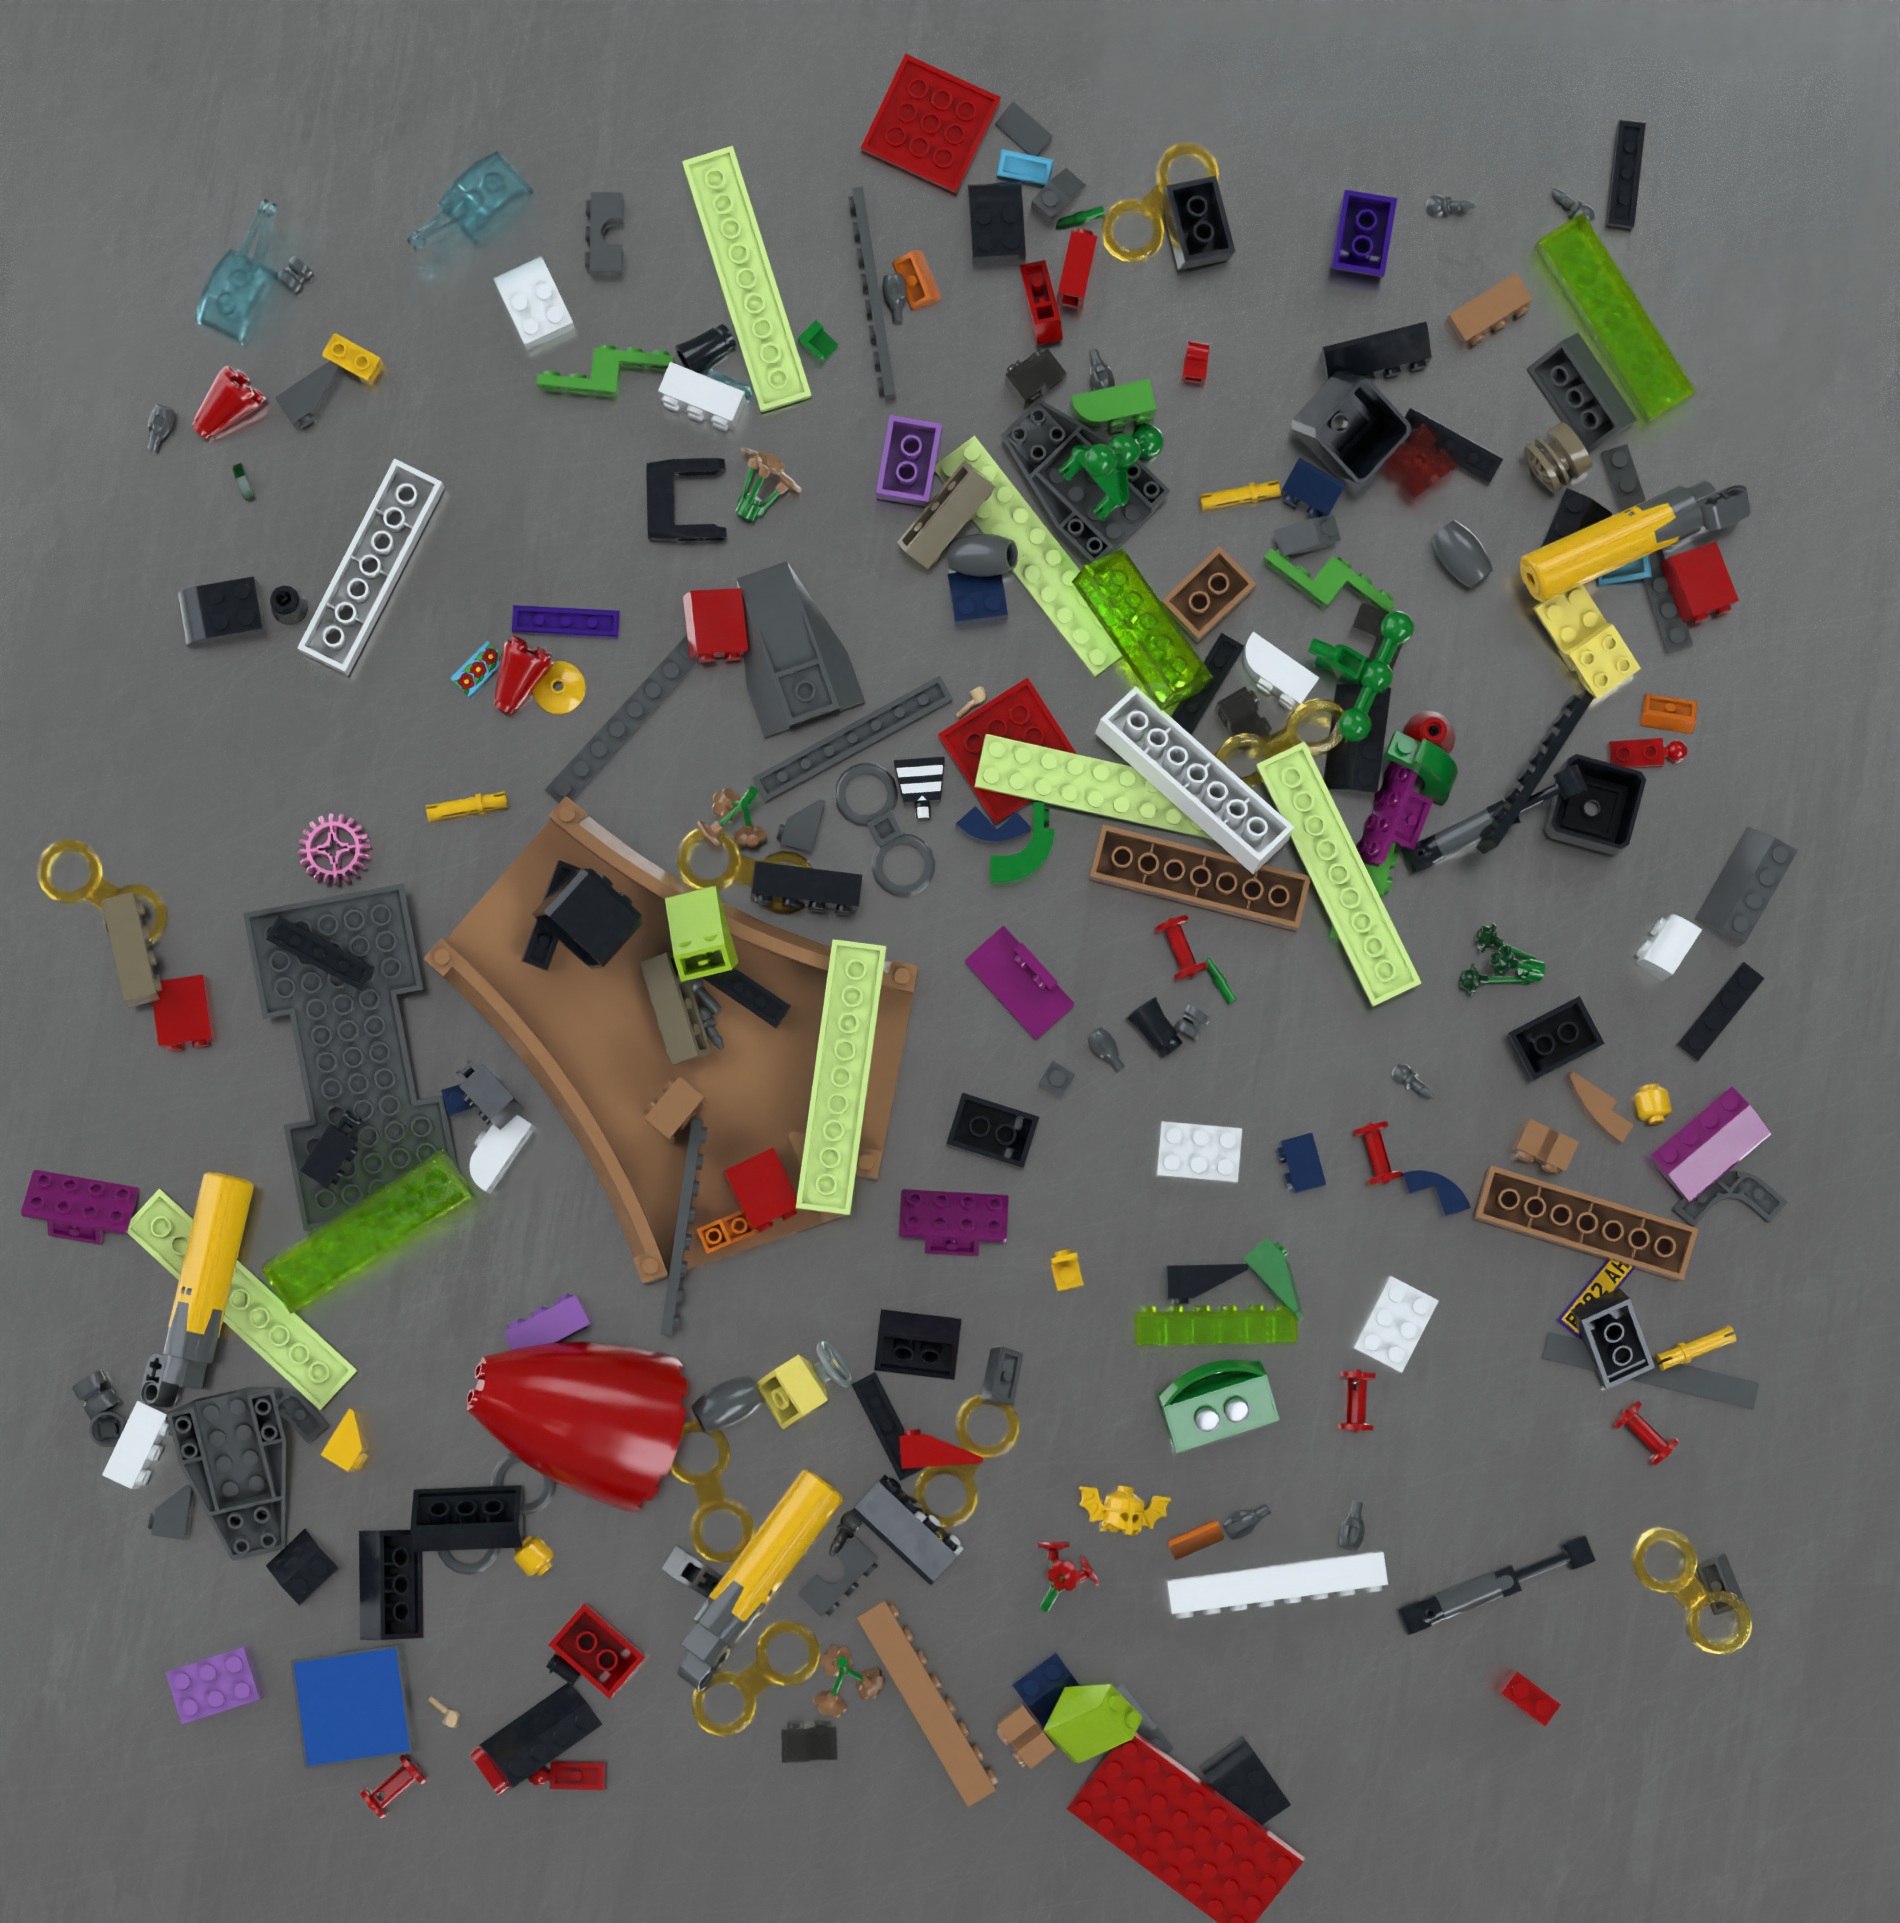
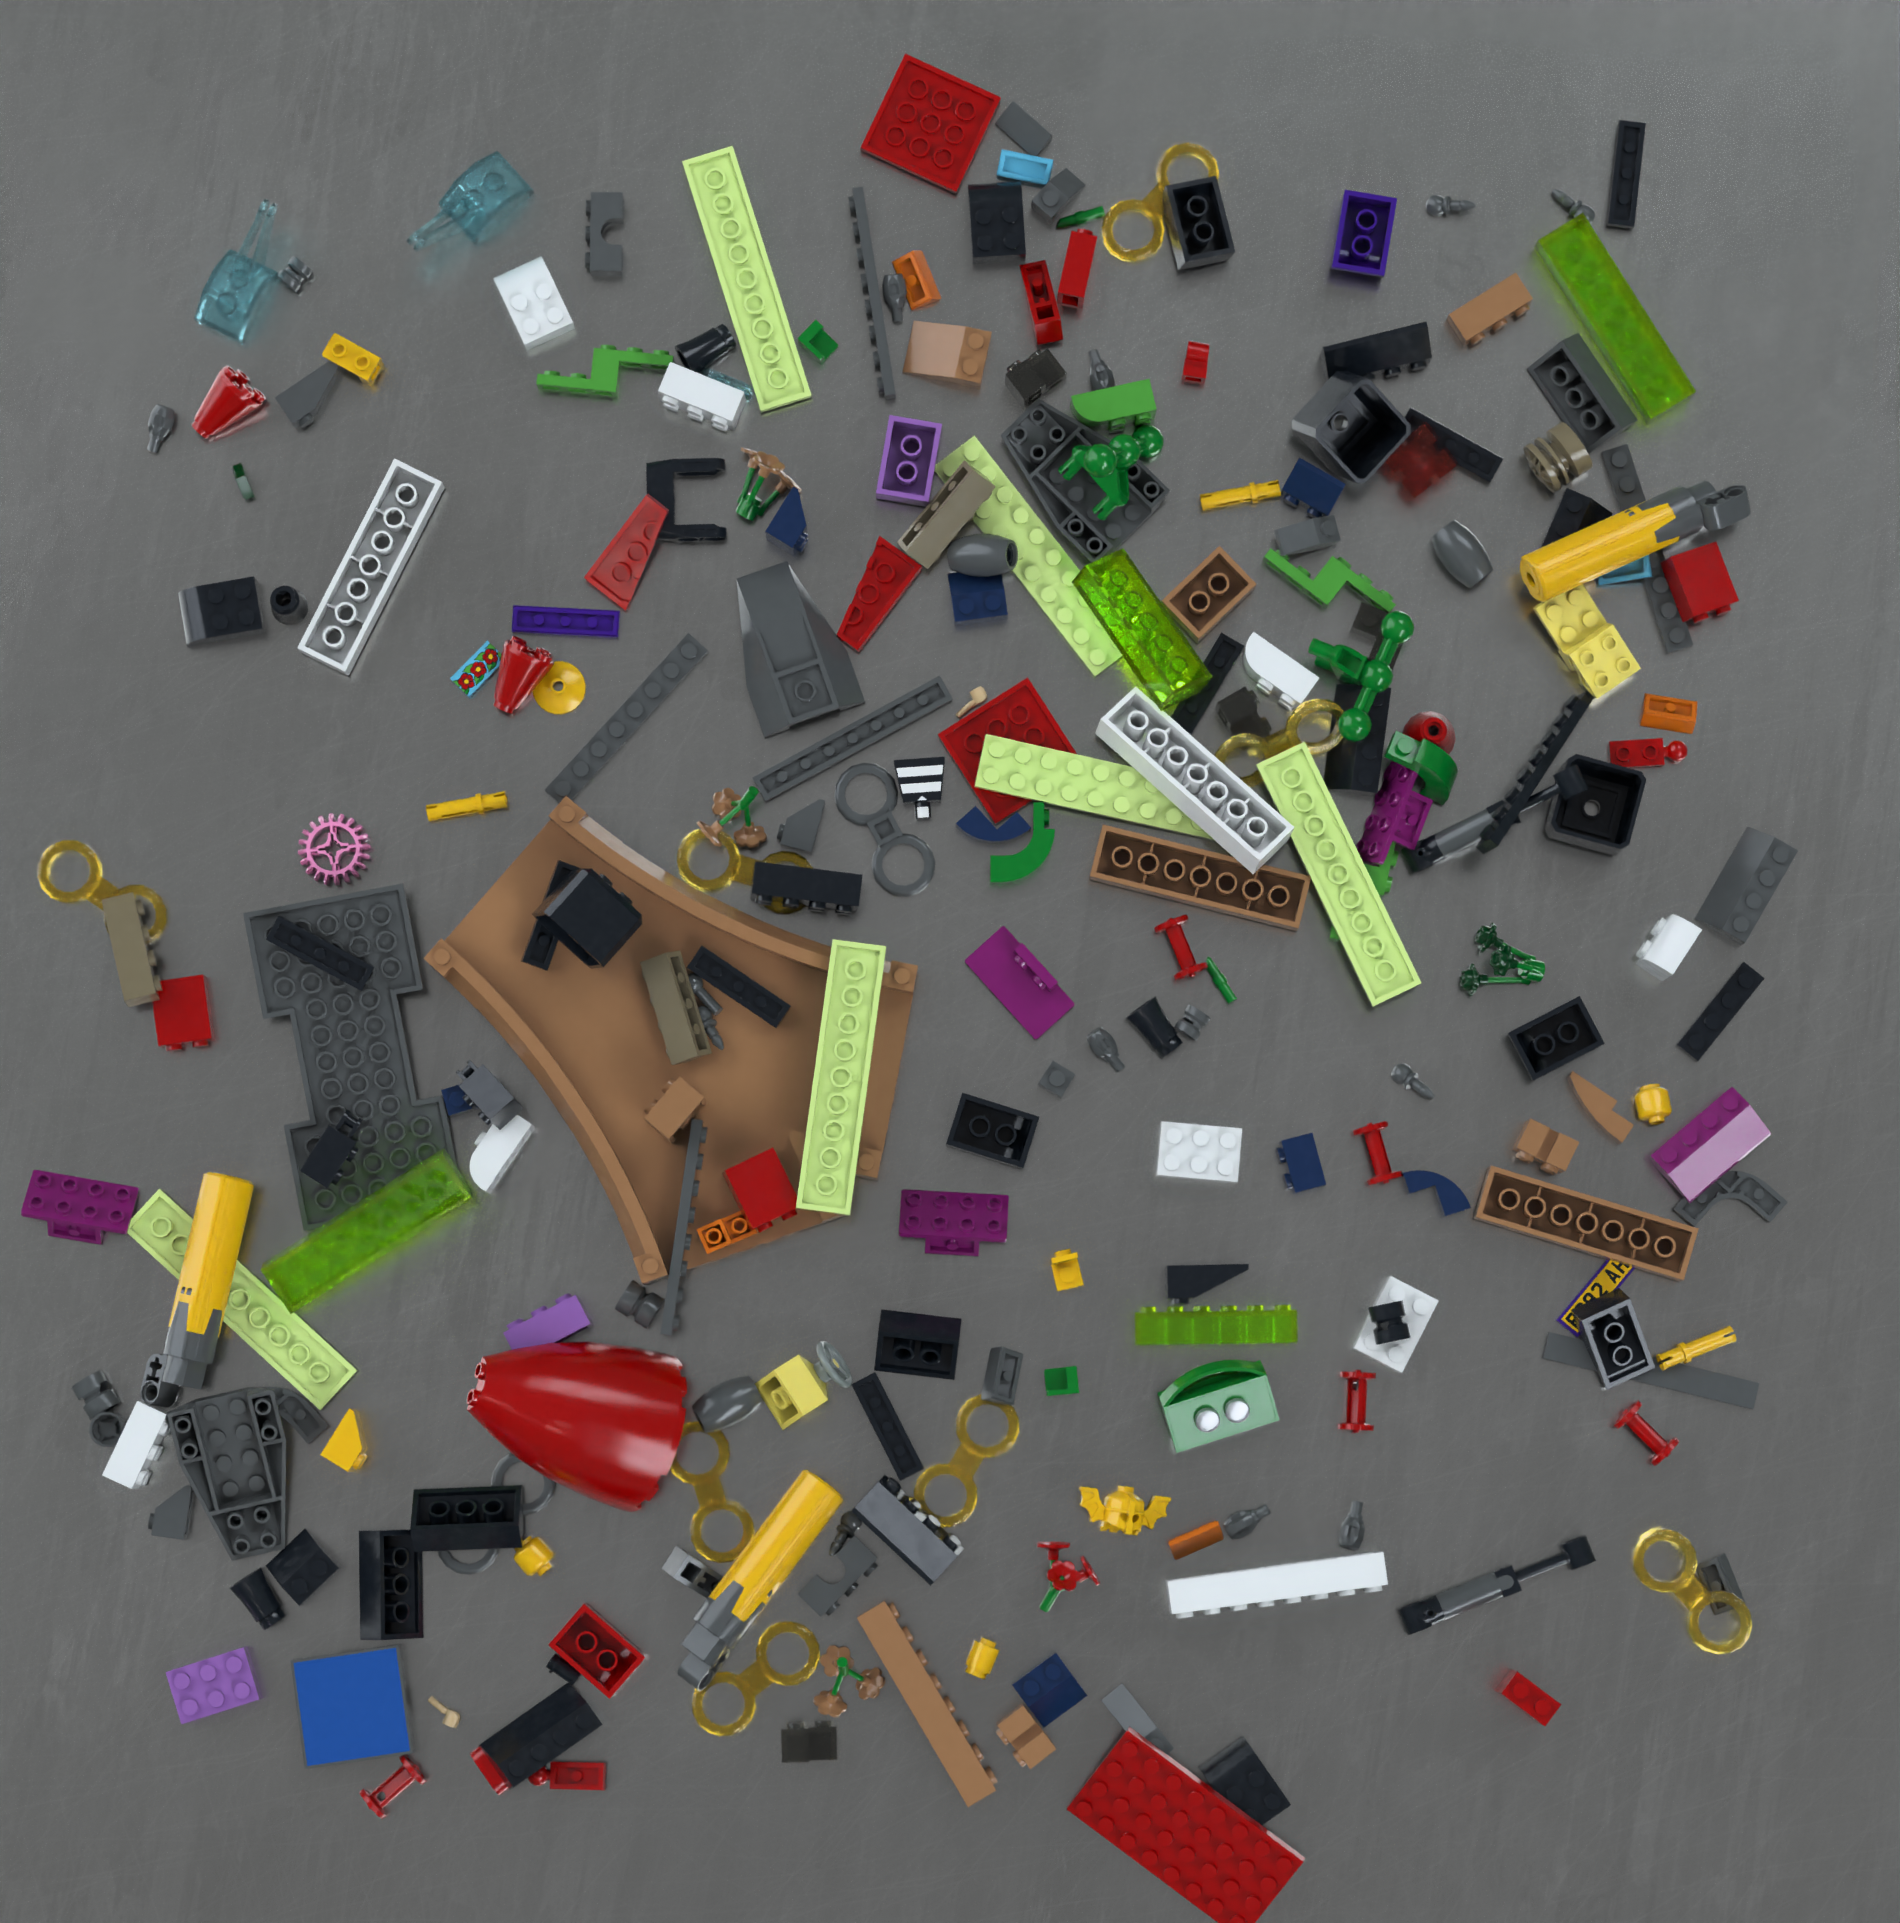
(258, 1598): none -> black plant
(626, 556): none -> red wing
(639, 1304): none -> dark grey wheel
(700, 934): lime slope -> none
(715, 624): red brick -> none
(789, 526): none -> dark blue slope
(882, 585): none -> red wing
(924, 1450): red slope -> none
(948, 353): none -> medium nougat slope
(981, 1658): none -> yellow brick
(1061, 1381): none -> green panel
(1091, 1721): lime slope -> none
(1274, 1270): green slope -> none
(1389, 1322): none -> black wheel

